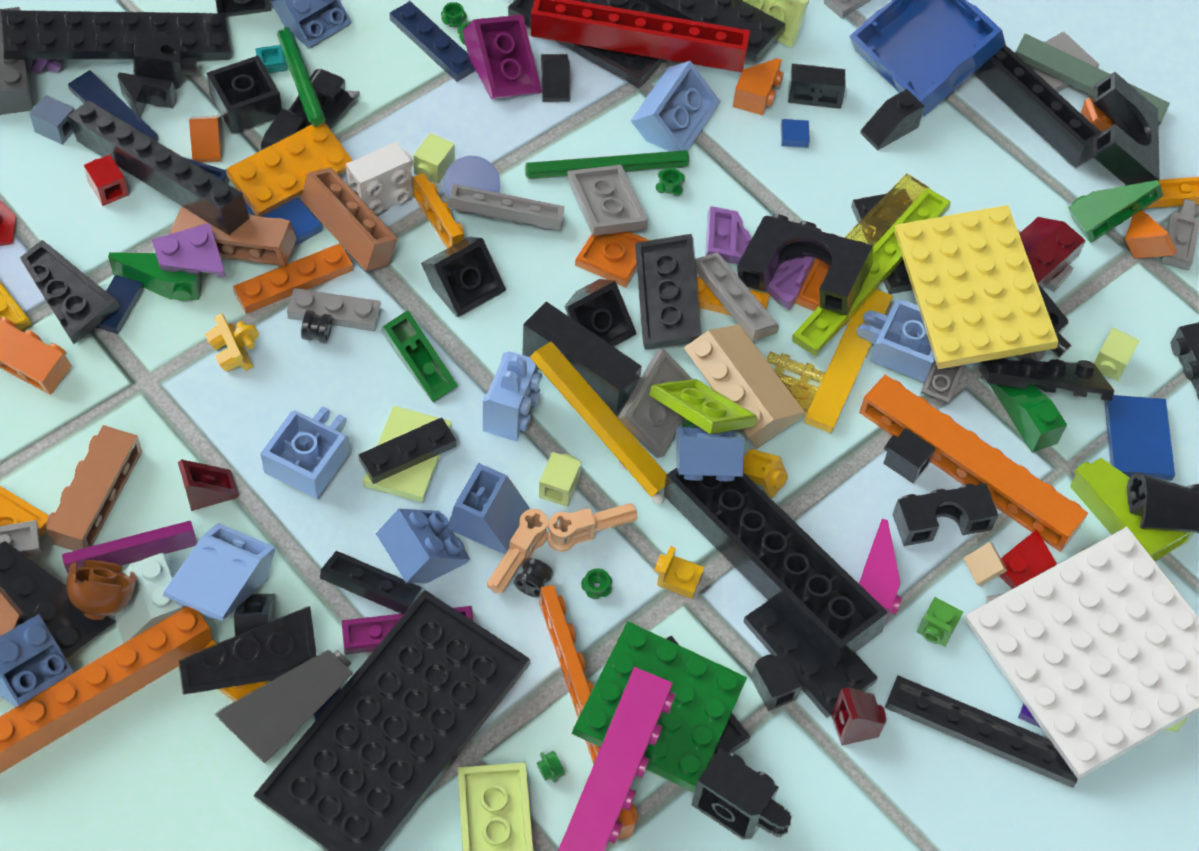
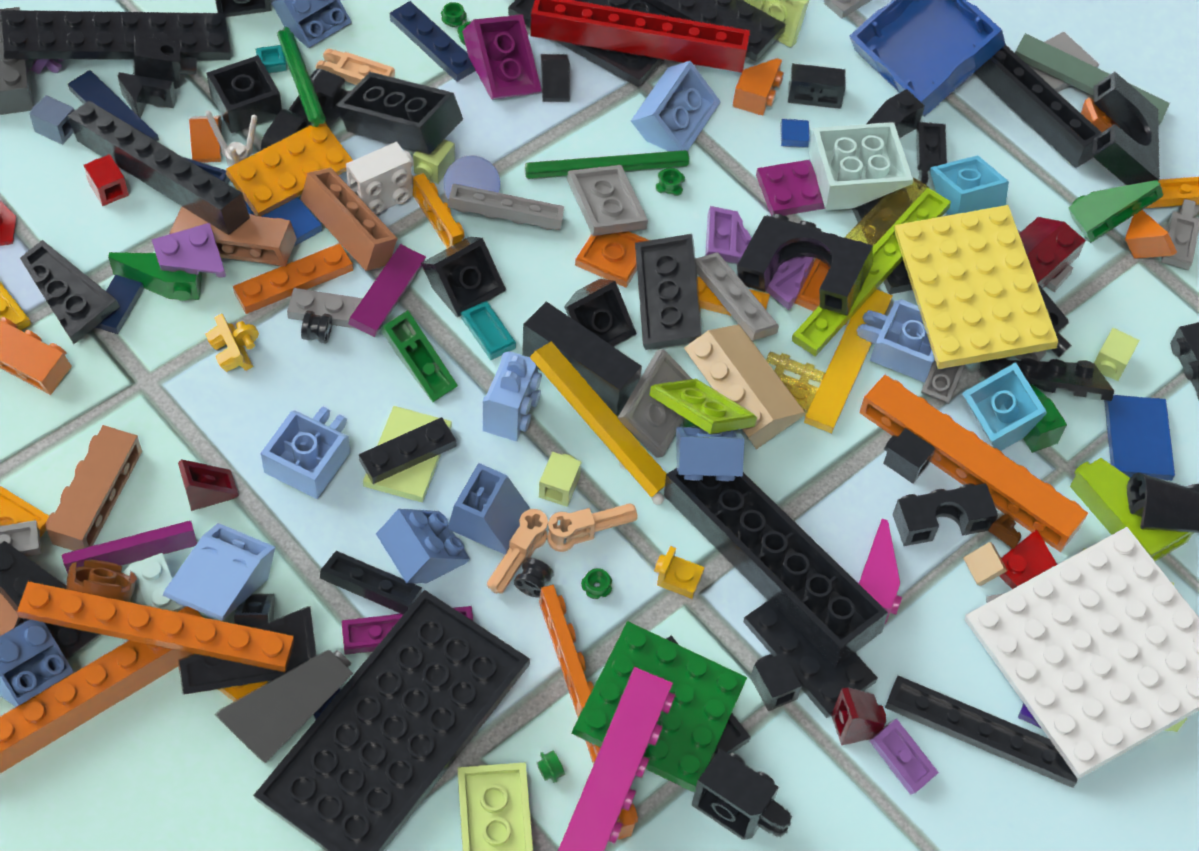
(156, 626): none -> orange plate
(235, 151): none -> white plant
(352, 67): none -> light nougat hinge
(386, 290): none -> magenta tile
(400, 112): none -> black brick
(488, 330): none -> teal tile
(765, 470): yellow bracket -> none
(790, 188): none -> magenta plate
(858, 163): none -> light aqua slope
(903, 756): none -> medium lavender plate
(930, 148): none -> black hinge
(939, 622): bright green bracket -> none
(970, 185): none -> medium azure slope
(1004, 530): none -> reddish brown tile
(1005, 406): none -> medium azure slope

